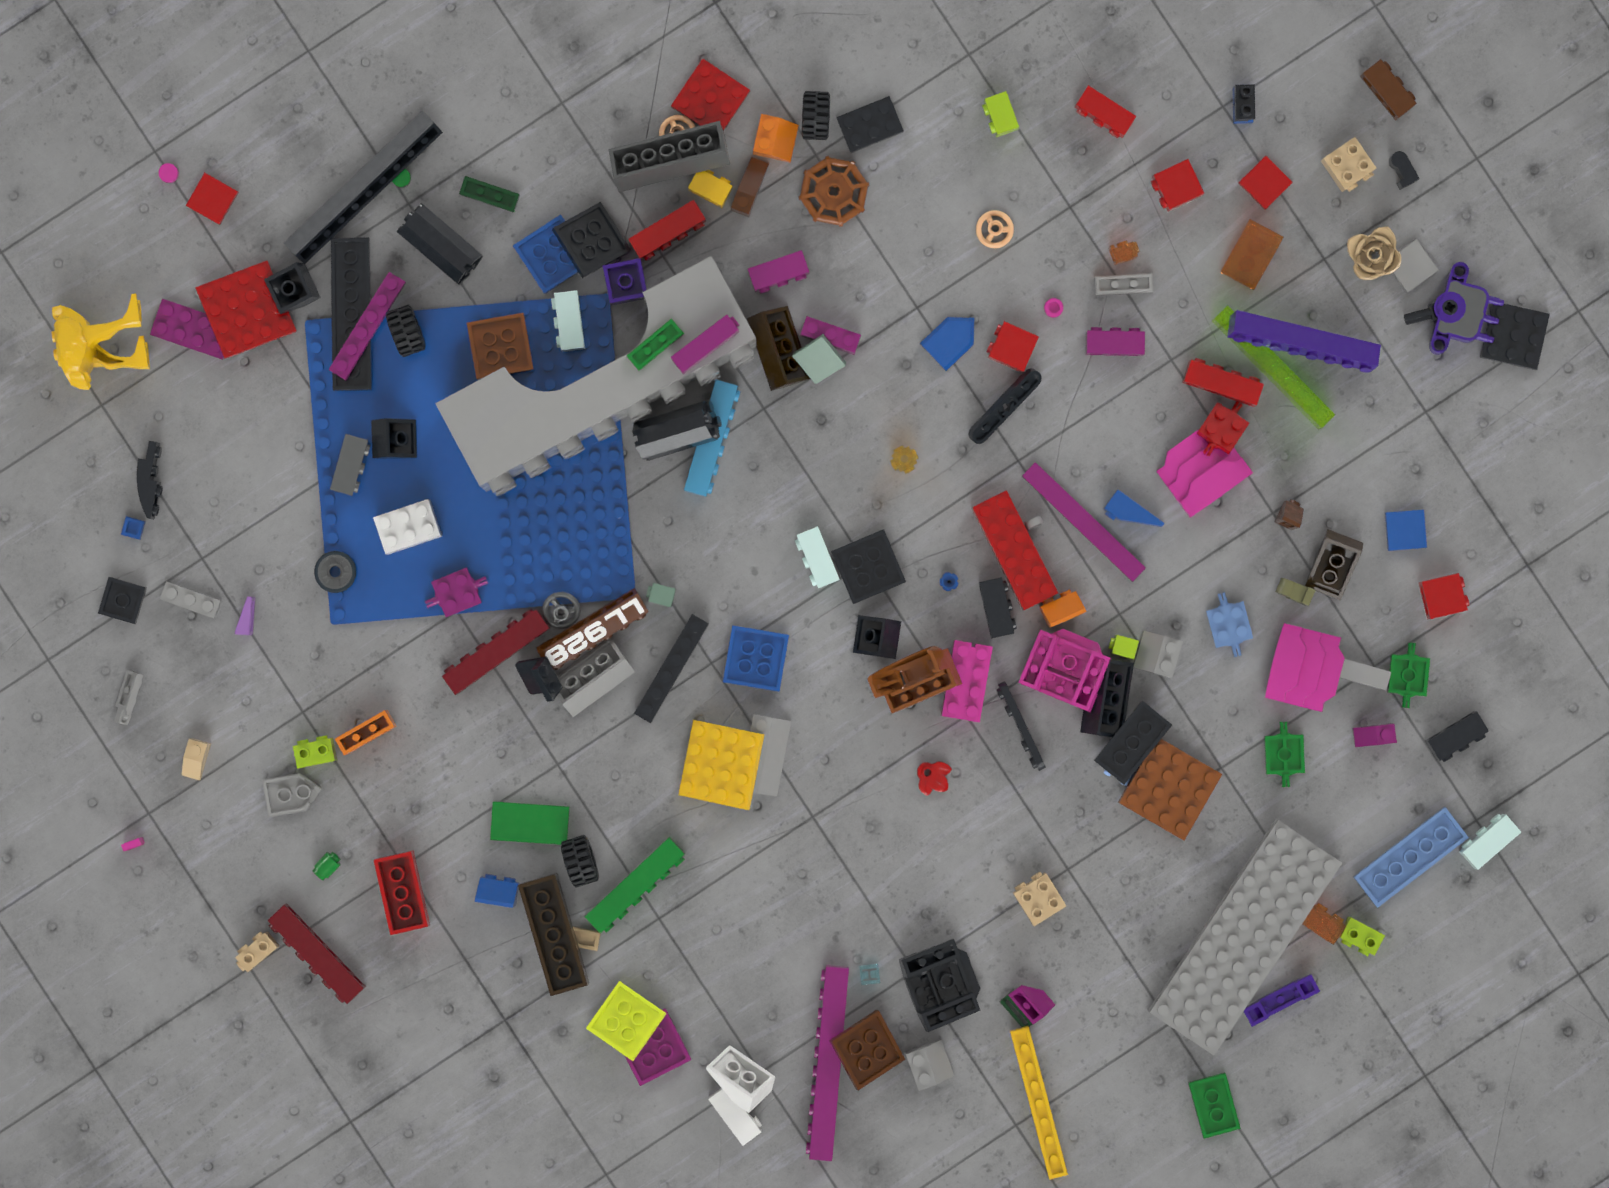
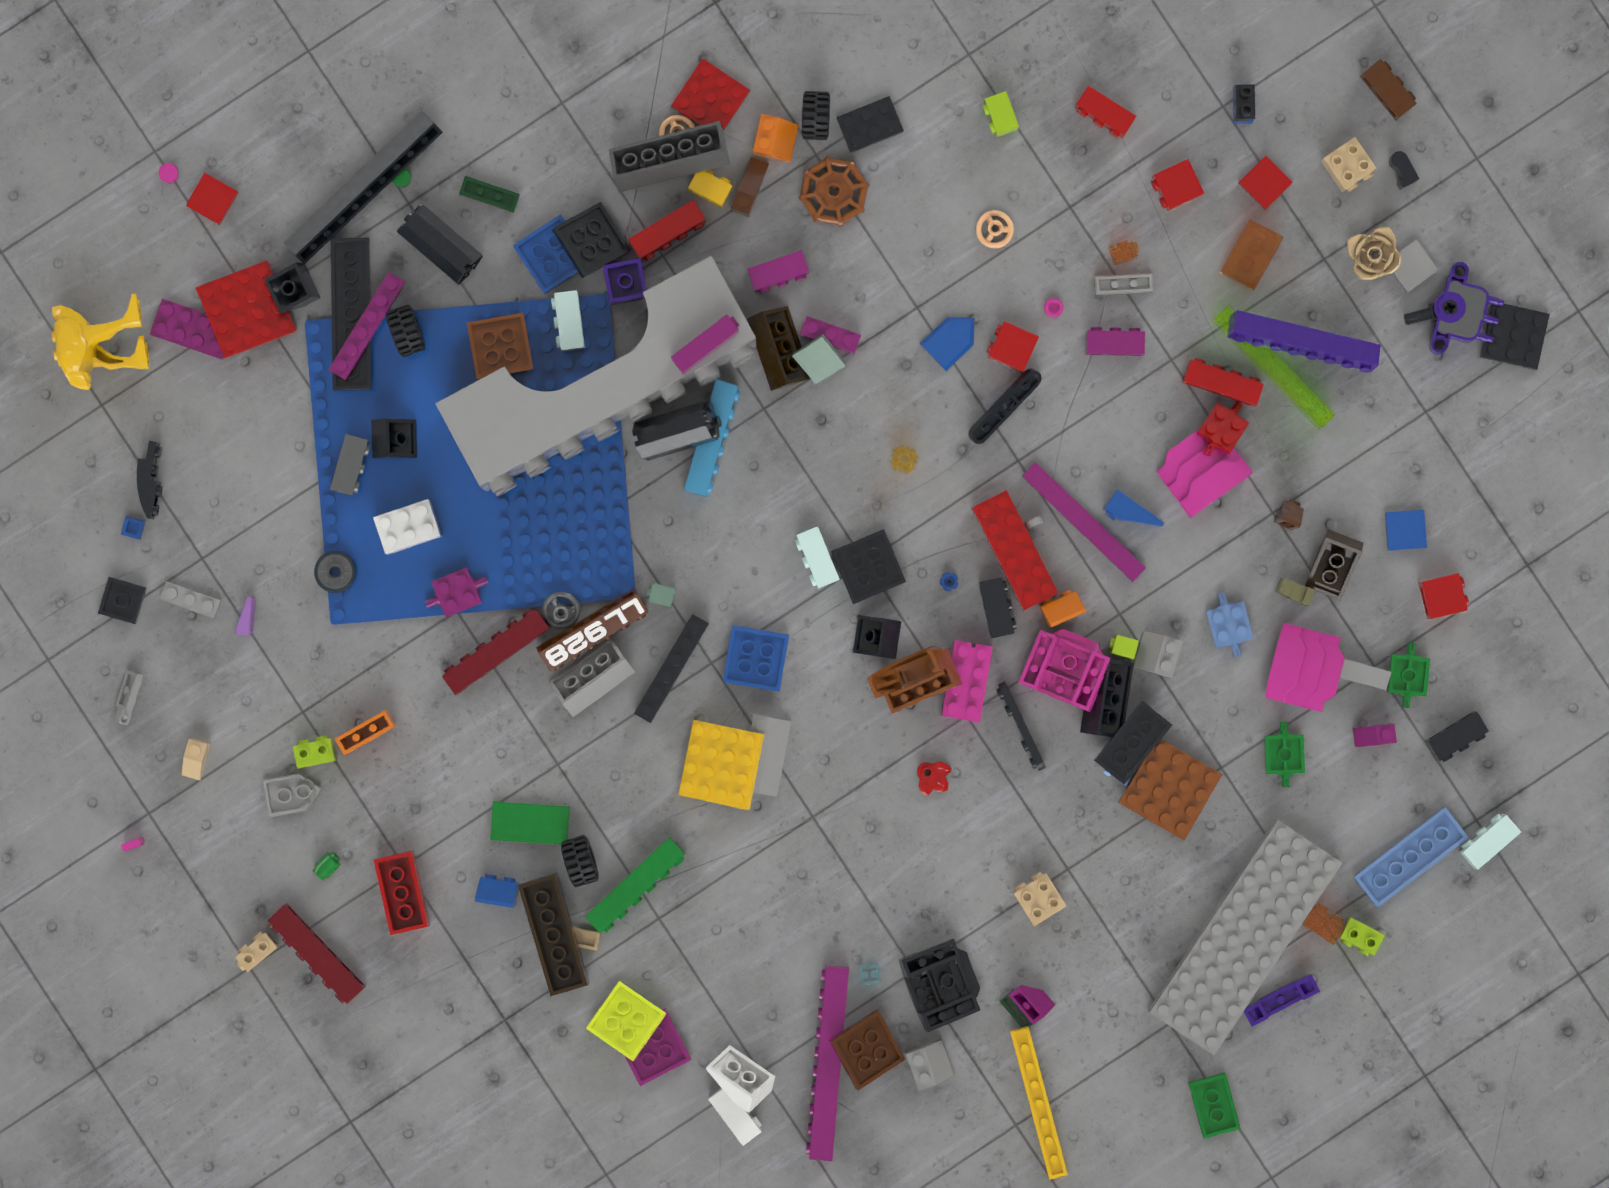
(539, 677): black bracket -> none
(655, 344): green tile -> none

